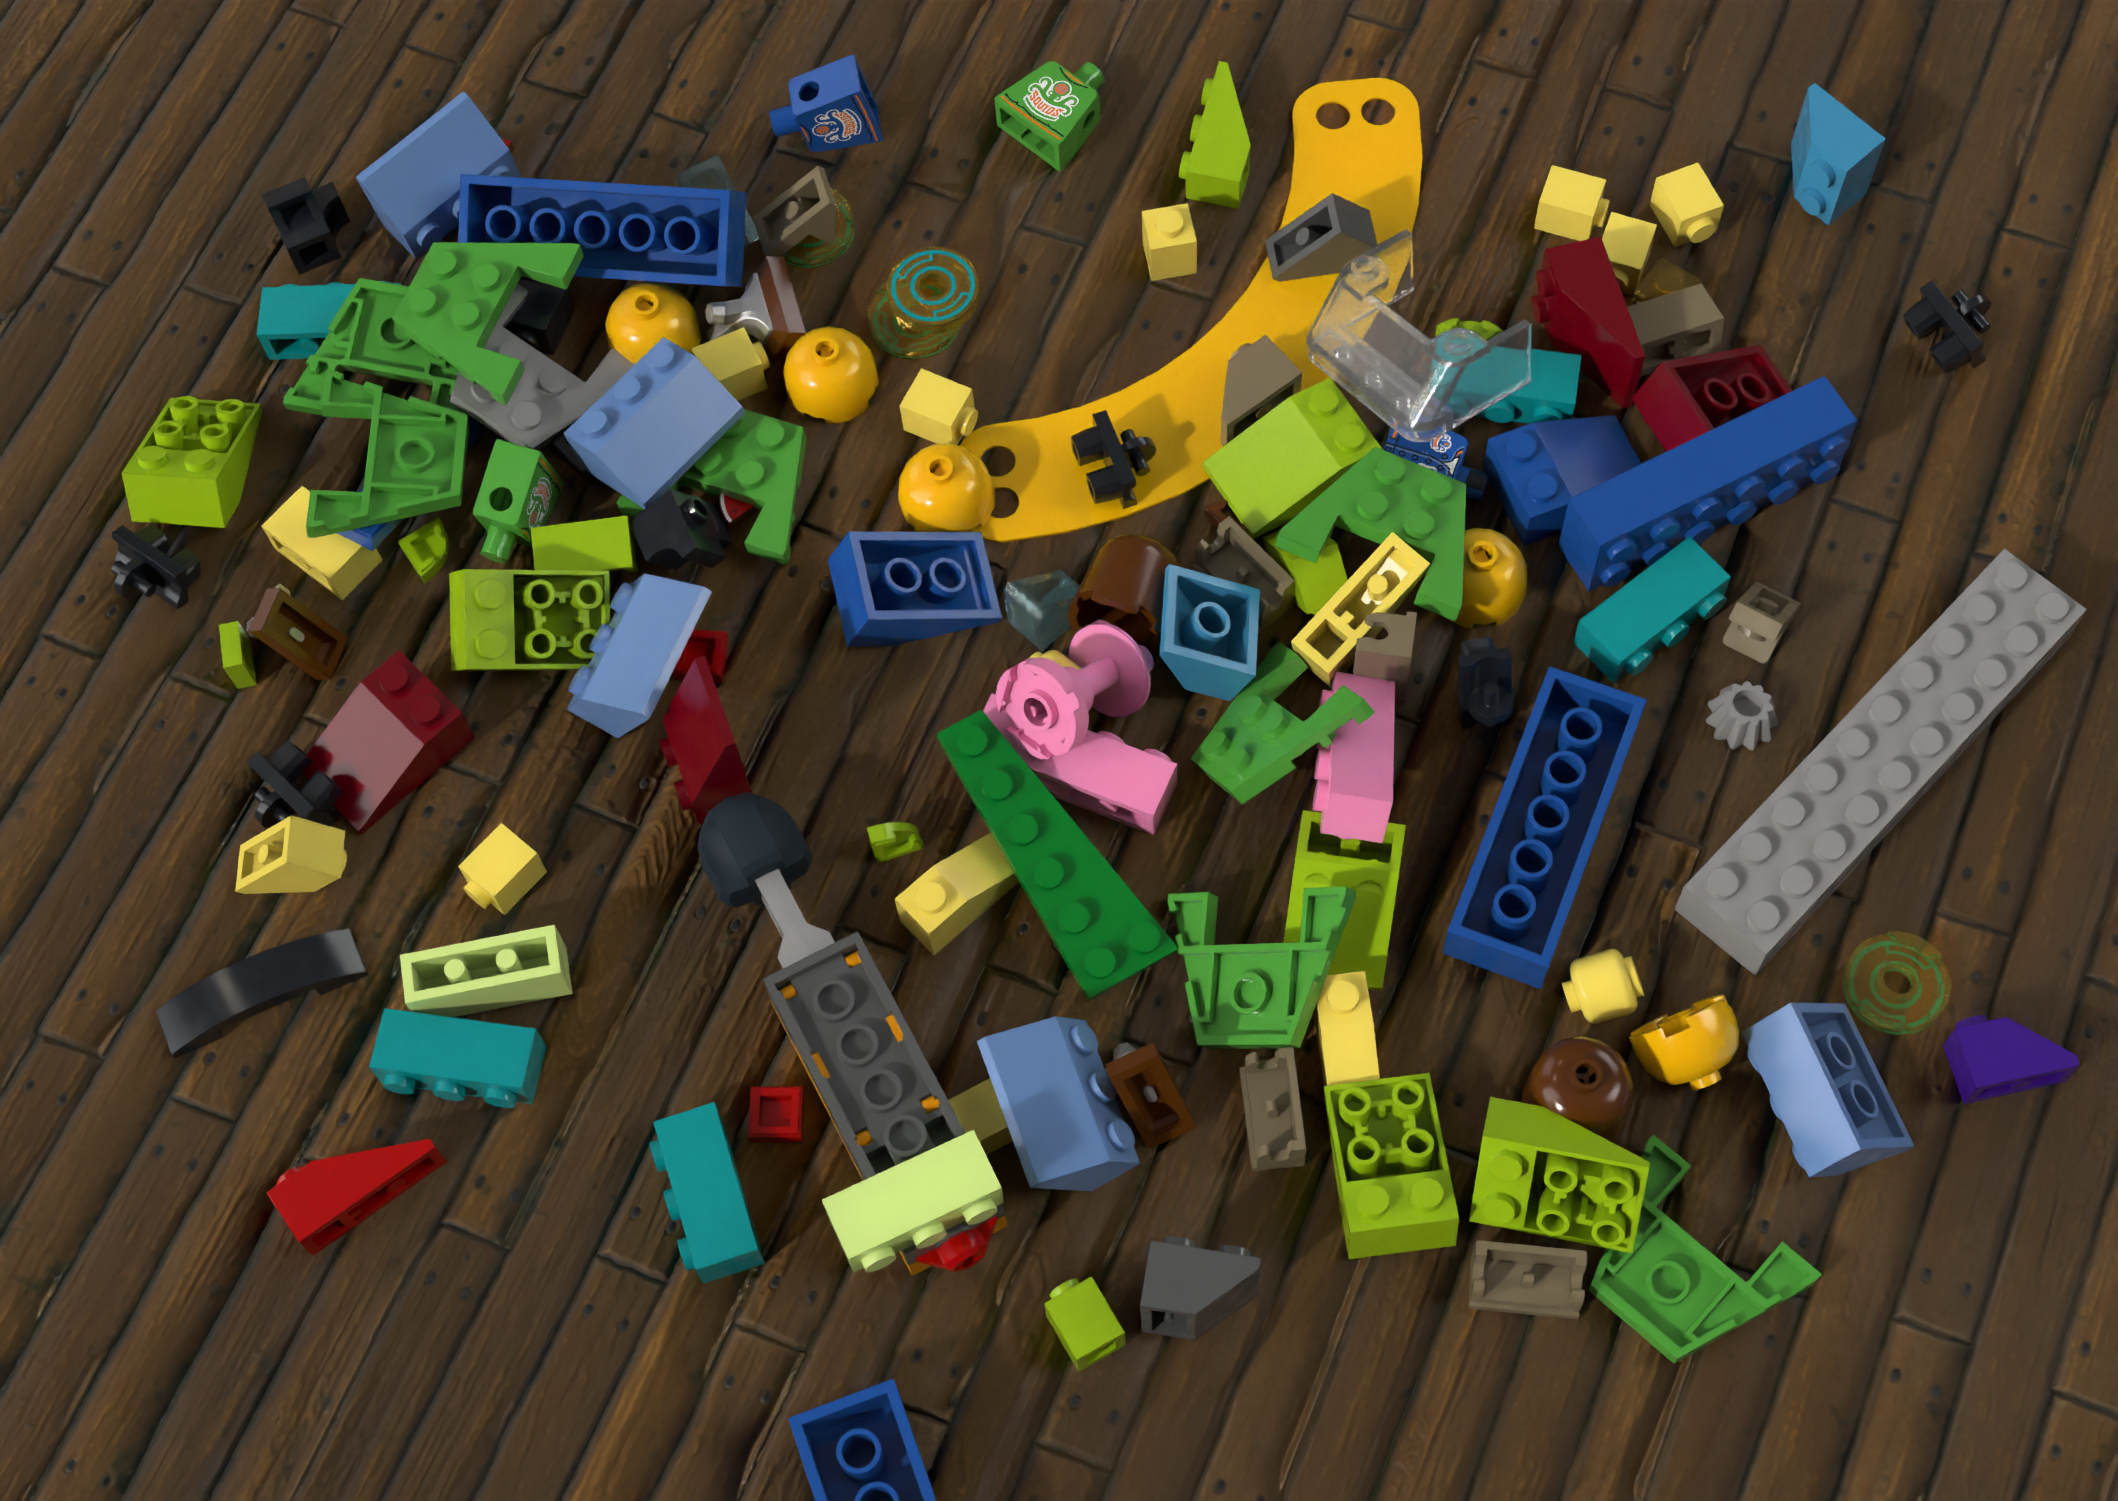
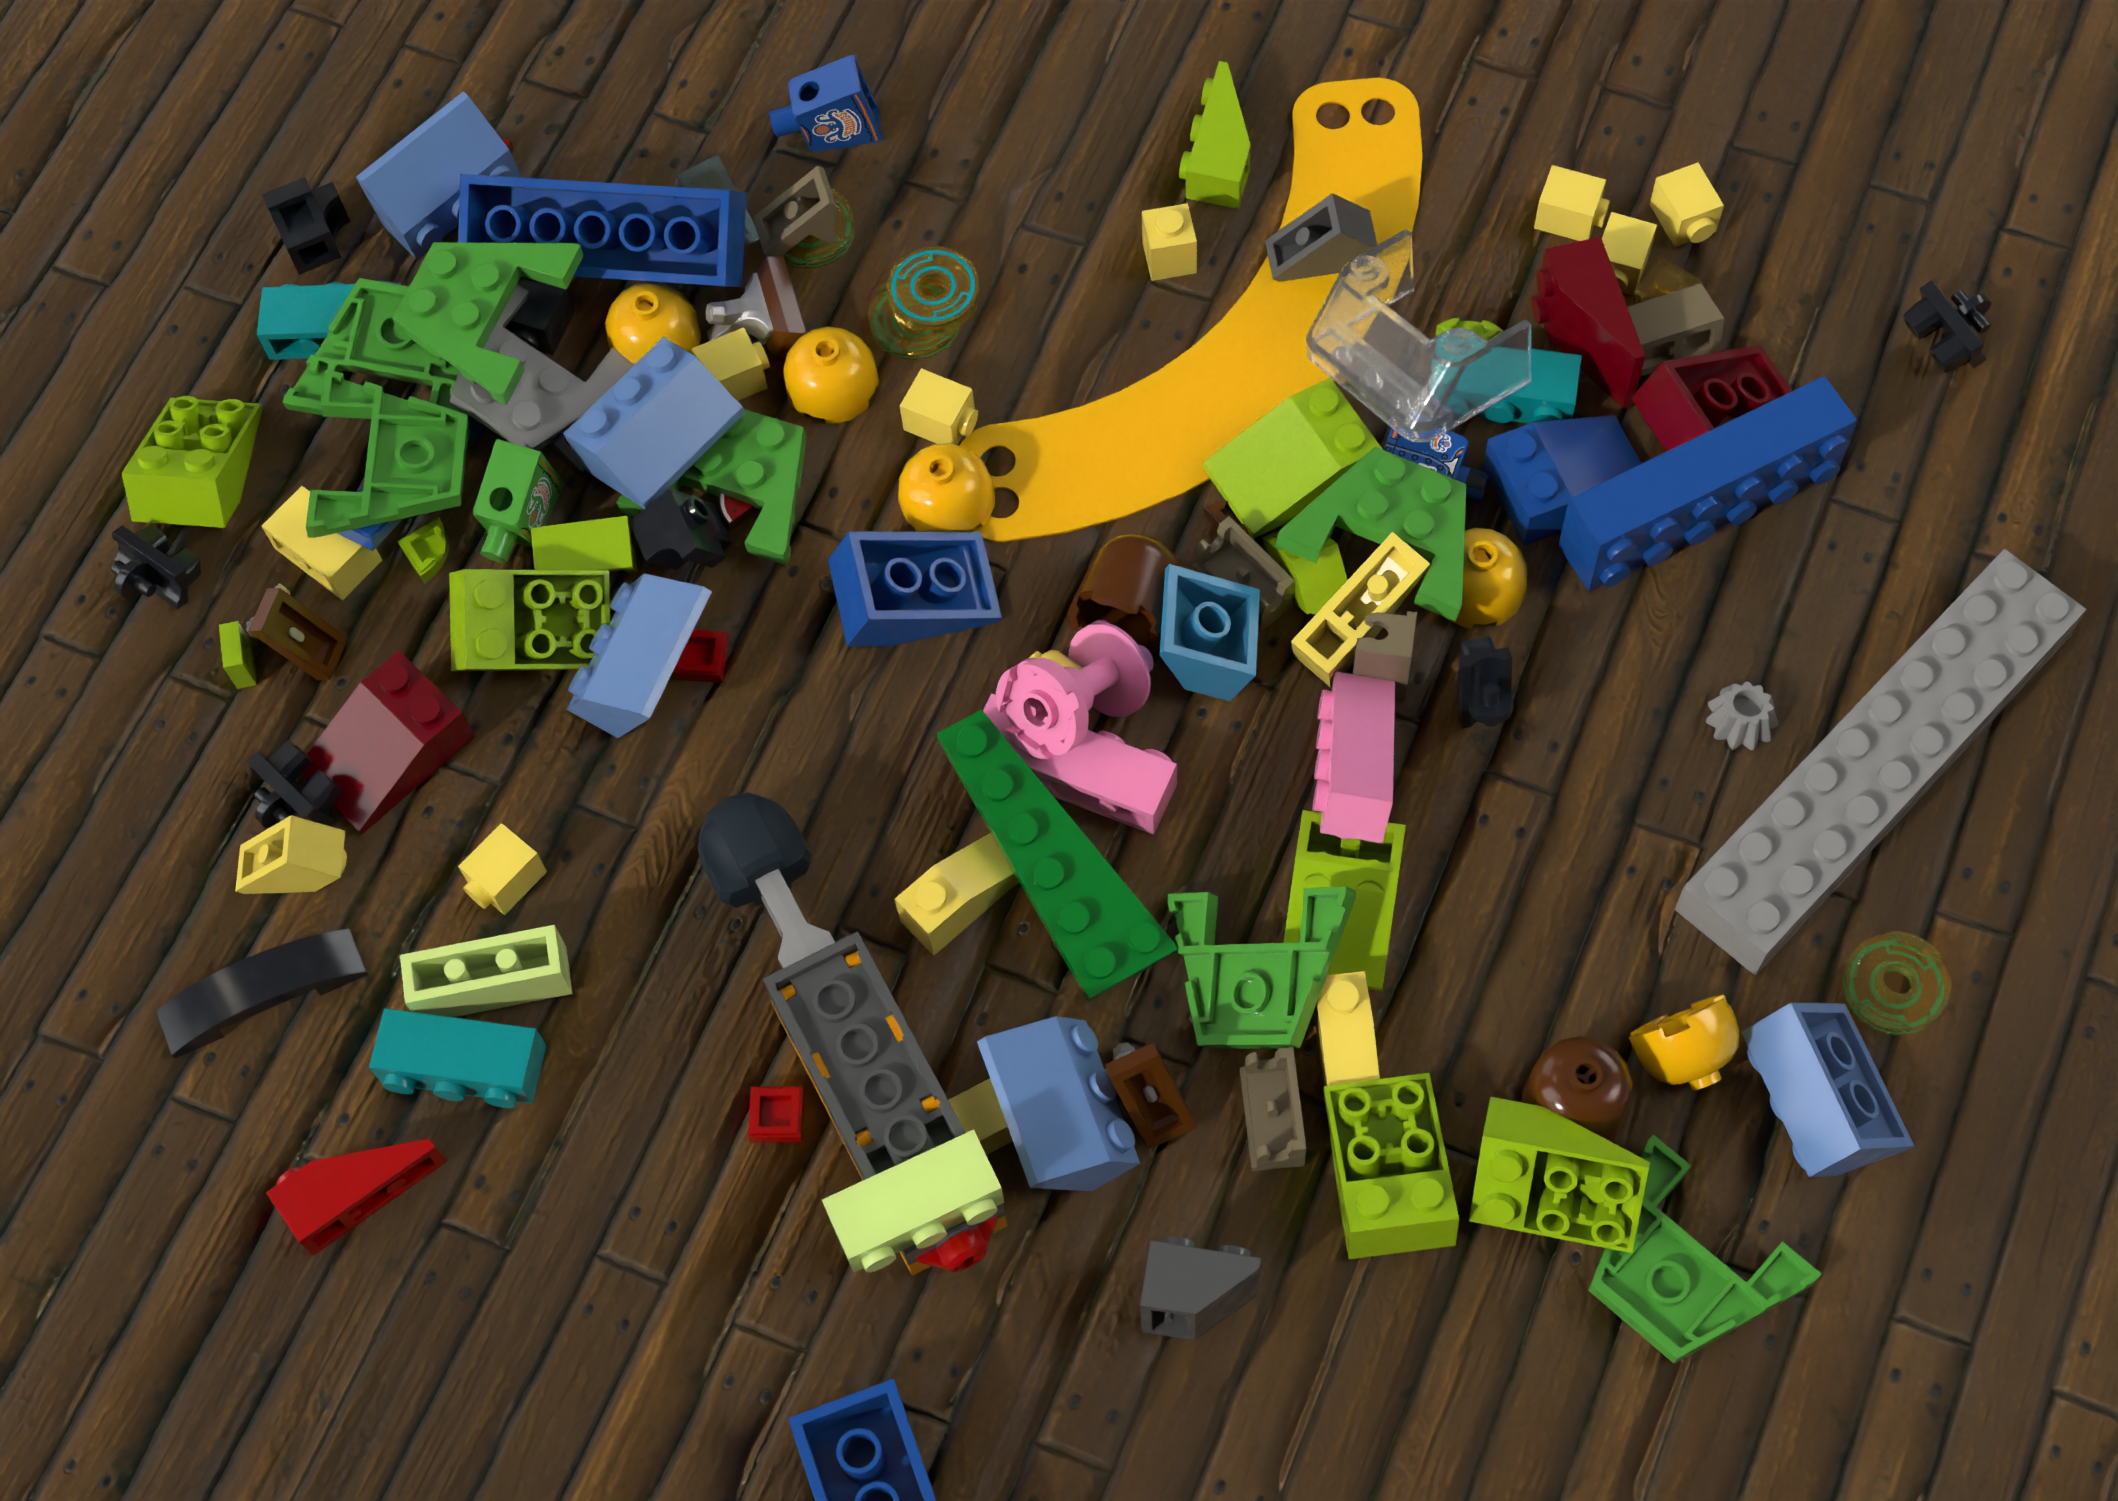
(702, 744): dark red slope -> none
(705, 1194): teal brick -> none
(894, 840): lime tile -> none
(1040, 606): clear light blue slope -> none
(1052, 110): bright green torso -> none
(1084, 1322): lime brick -> none
(1117, 477): black hips -> none
(1255, 384): dark tan slope -> none
(1261, 738): bright green wing -> none
(1527, 1279): dark tan hinge -> none
(1544, 827): blue brick -> none
(1603, 986): light yellow head -> none
(1652, 611): teal brick -> none
(1759, 622): dark tan slope -> none
(1831, 156): dark azure slope -> none
(2003, 1059): dark purple slope -> none

